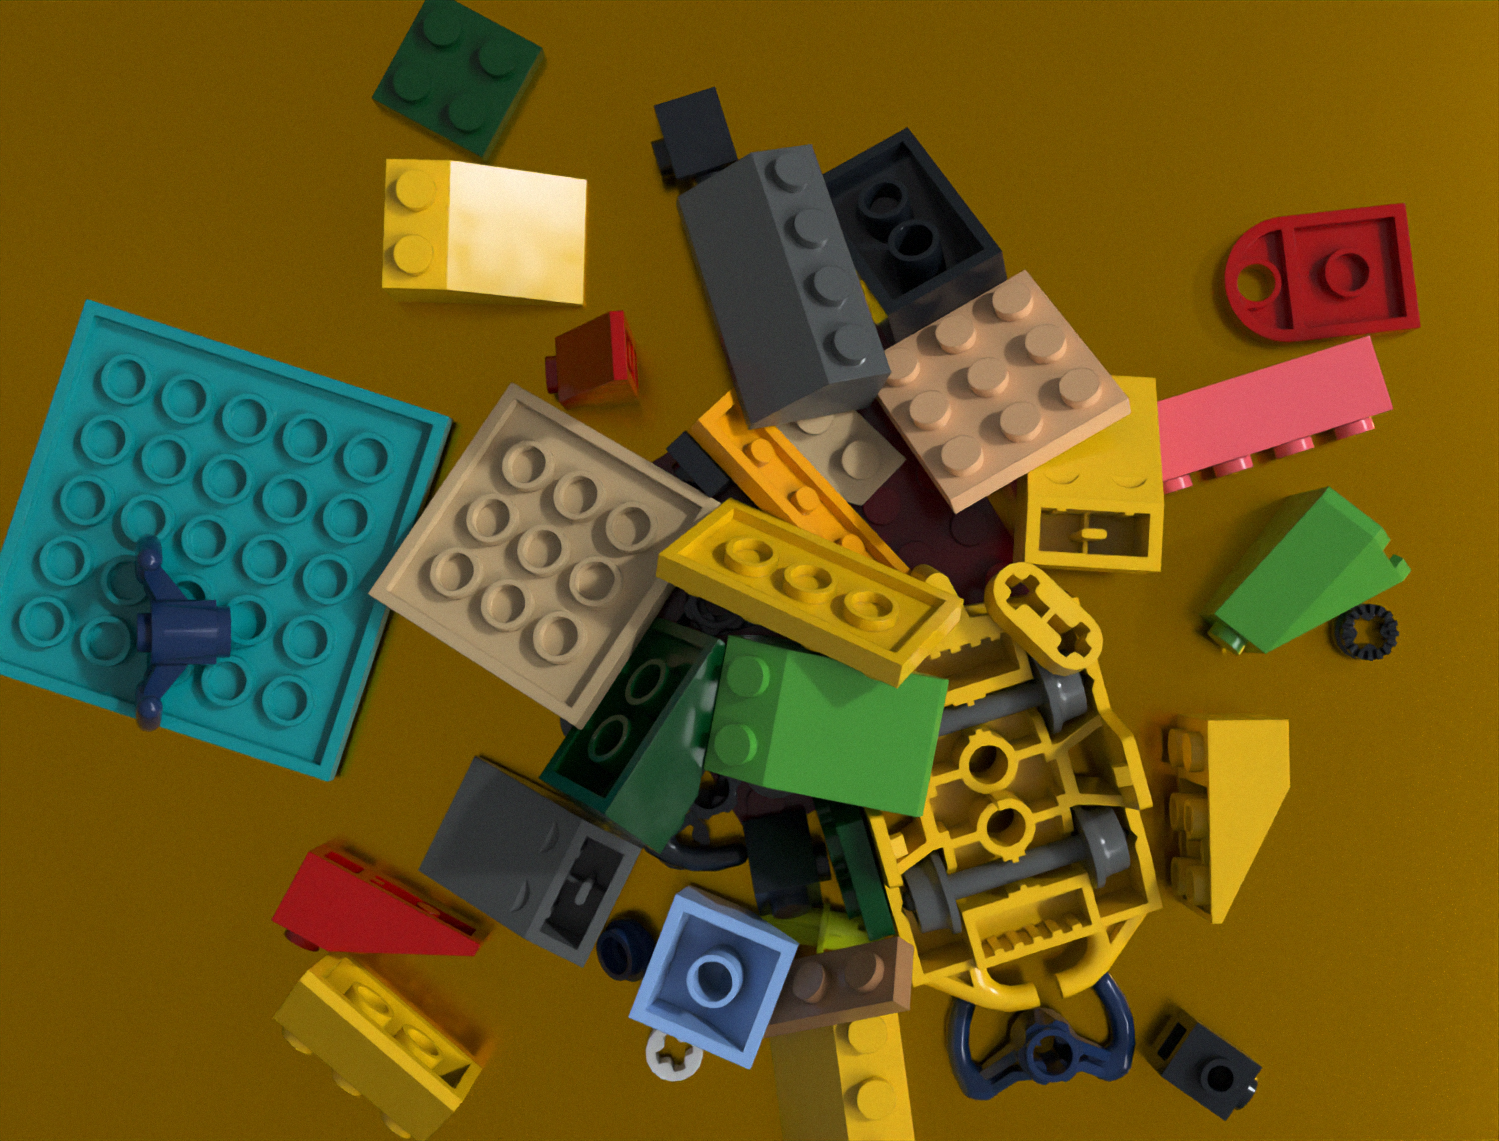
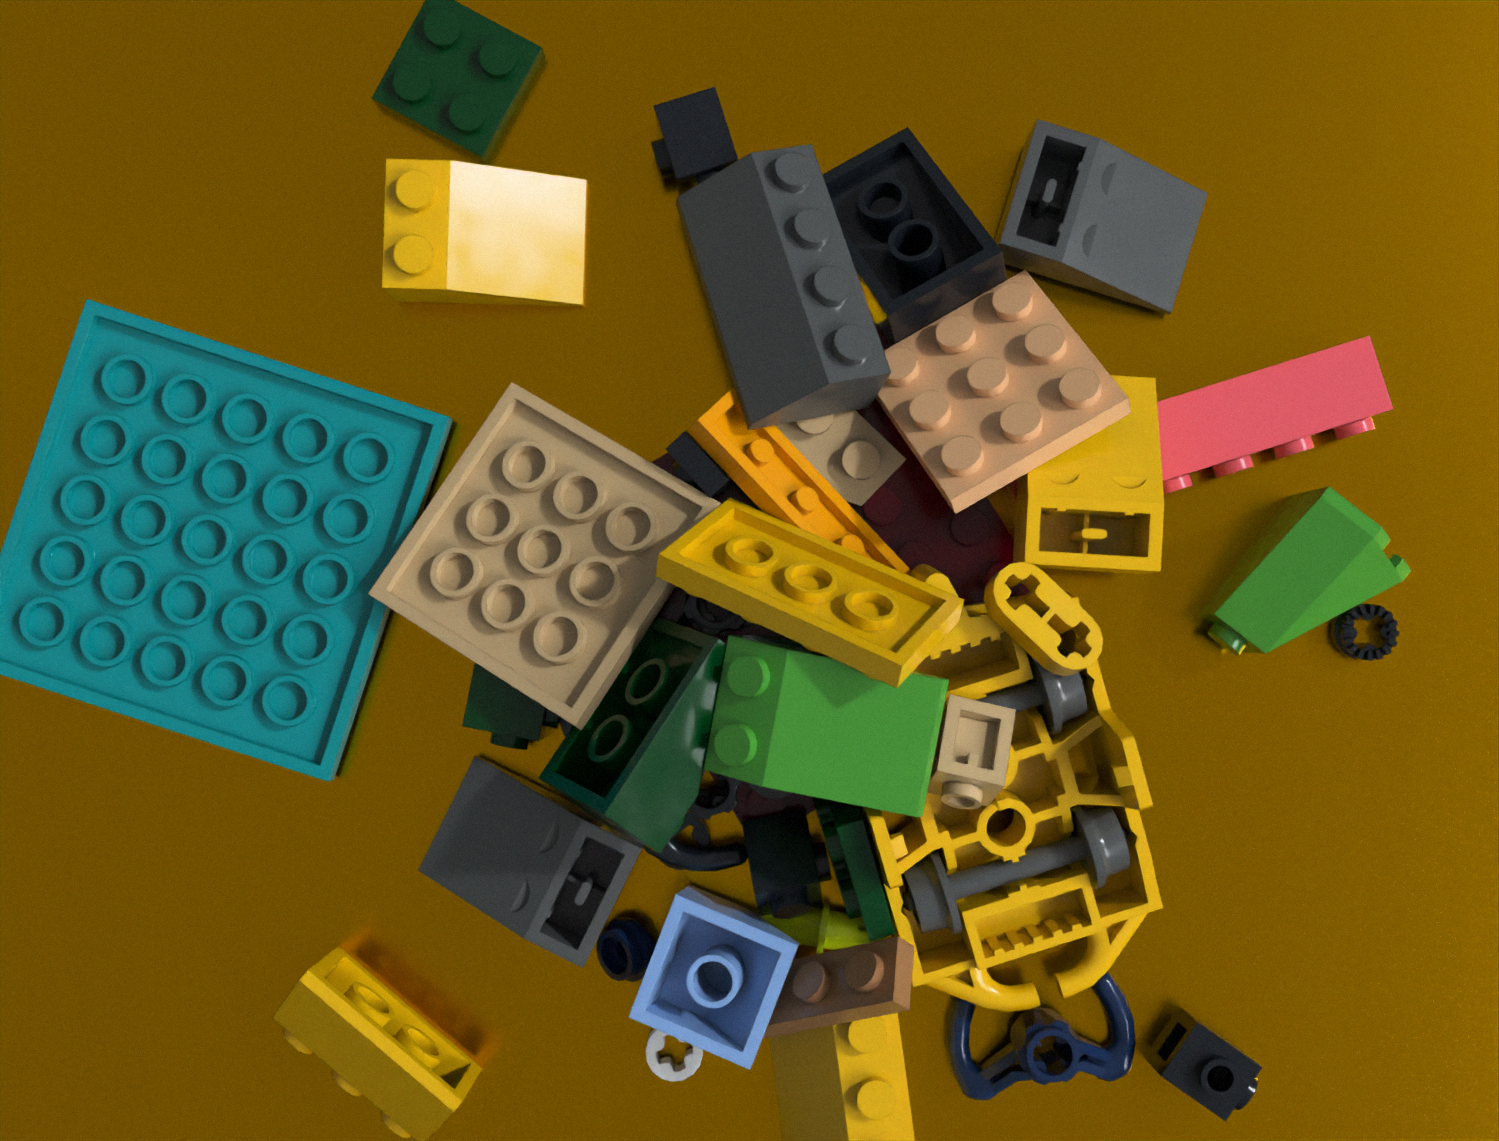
(174, 632): dark blue piece -> none
(357, 910): red slope -> none
(505, 712): none -> dark green brick
(595, 364): red slope -> none
(971, 752): none -> tan bracket
(1099, 218): none -> dark grey slope
(1228, 795): yellow slope -> none
(1325, 276): red tile -> none

